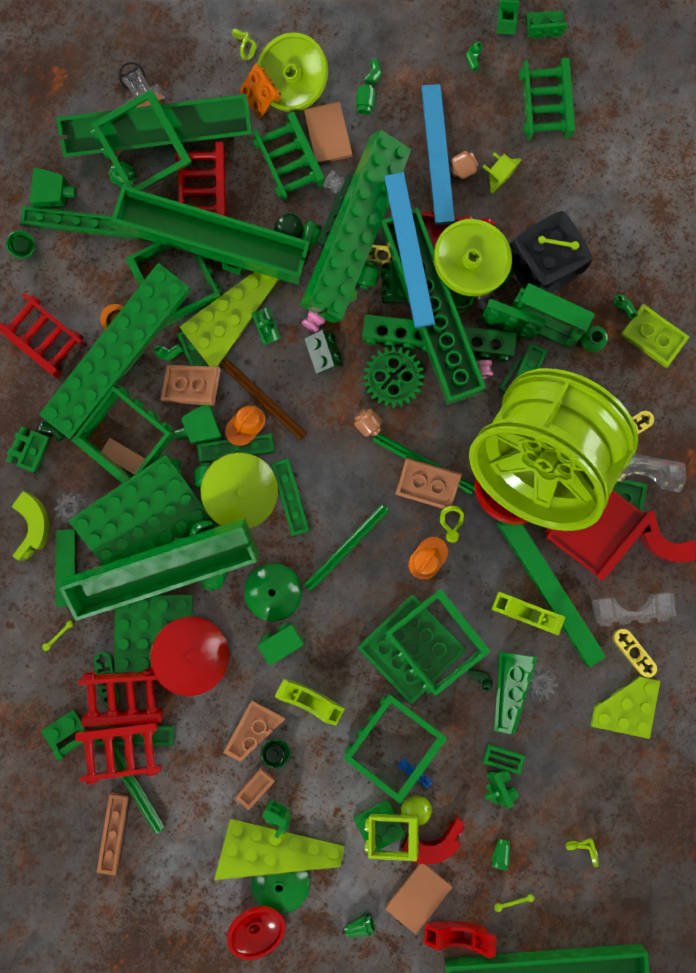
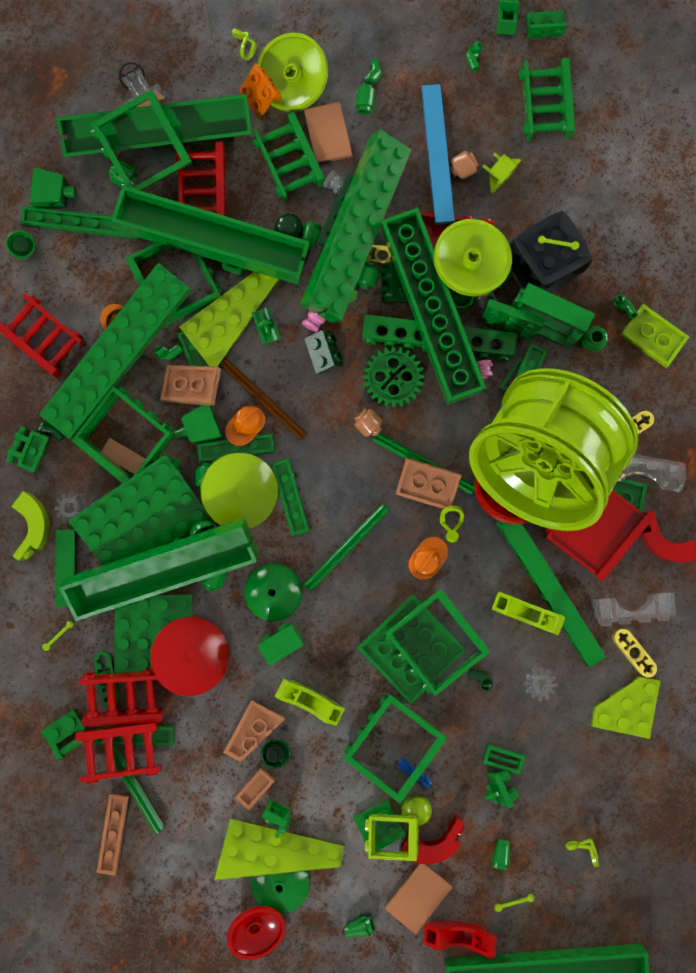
(409, 250): dark azure tile -> none
(512, 687): green wing -> none

